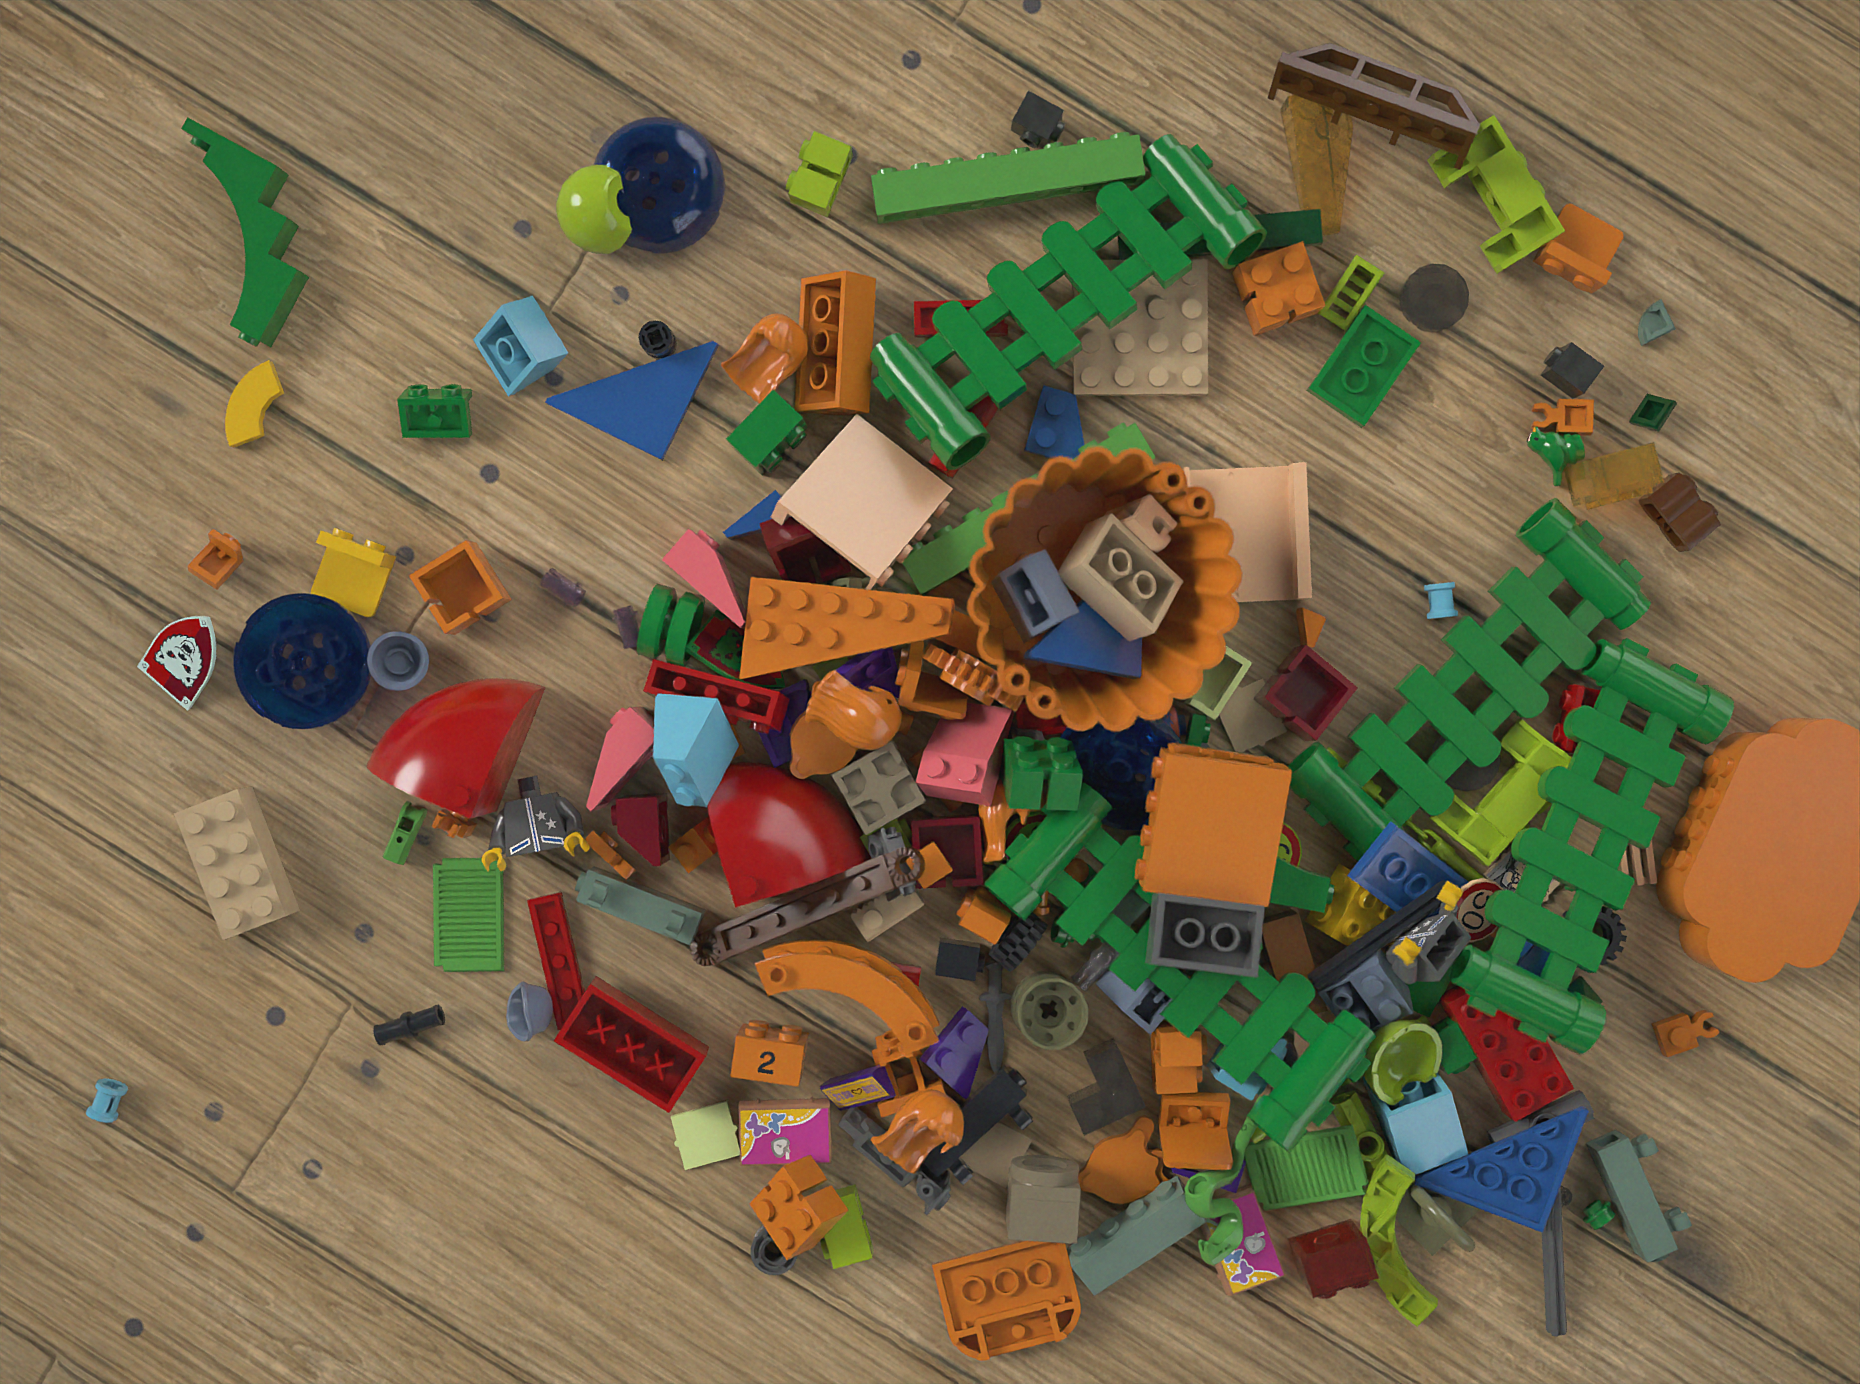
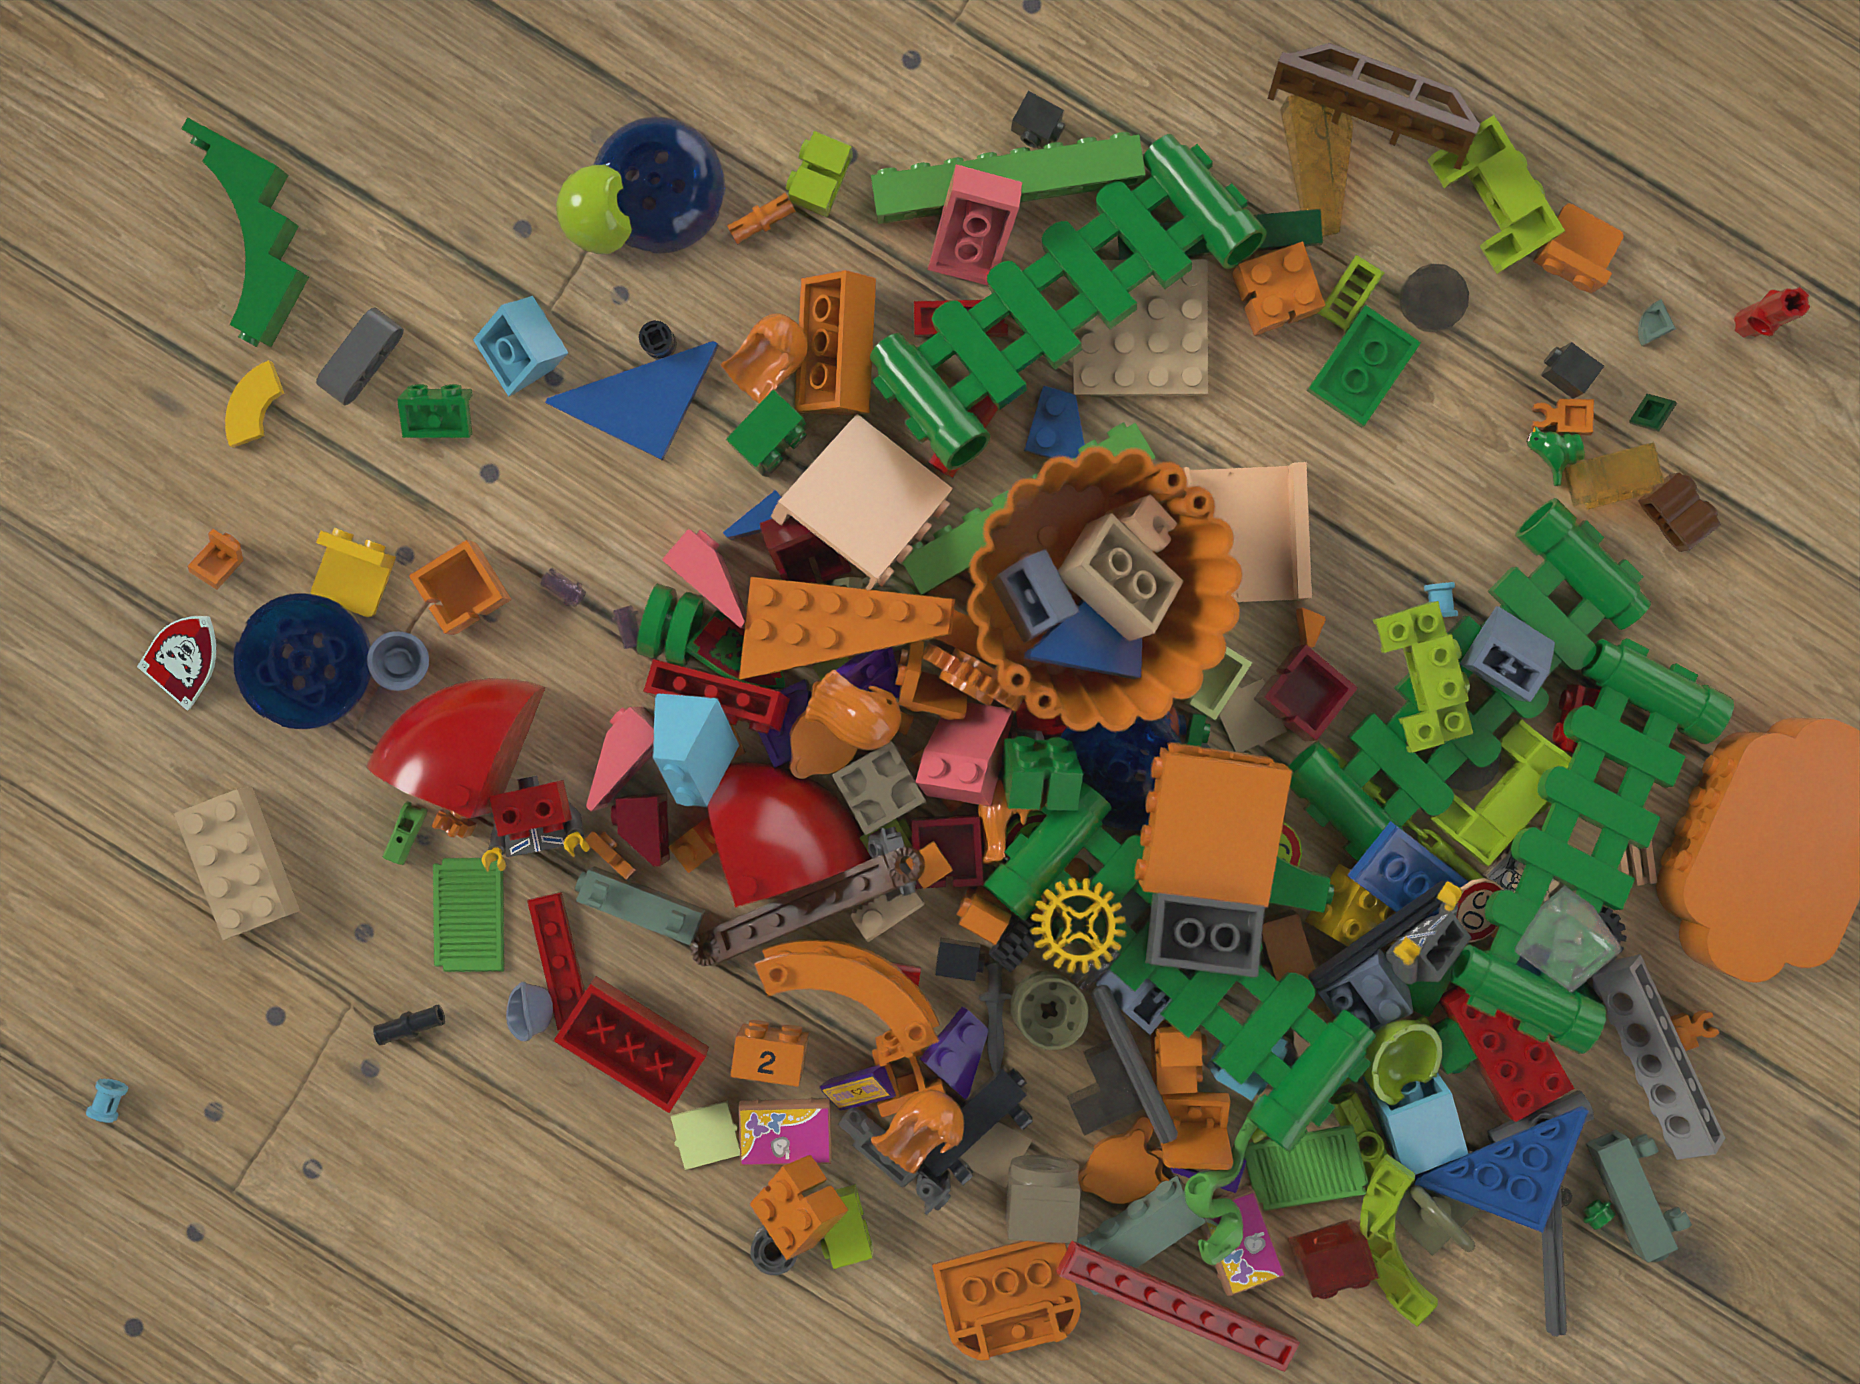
(359, 356): none -> dark grey beam
(530, 809): none -> red brick
(761, 218): none -> orange pin
(975, 224): none -> coral slope
(1100, 904): none -> yellow gear
(1134, 1064): none -> dark grey axle
(1177, 1306): none -> tile
(1434, 674): none -> lime bracket
(1510, 655): none -> sand blue slope
(1568, 940): none -> clear slope
(1687, 1139): none -> light grey brick
(1772, 312): none -> red piece

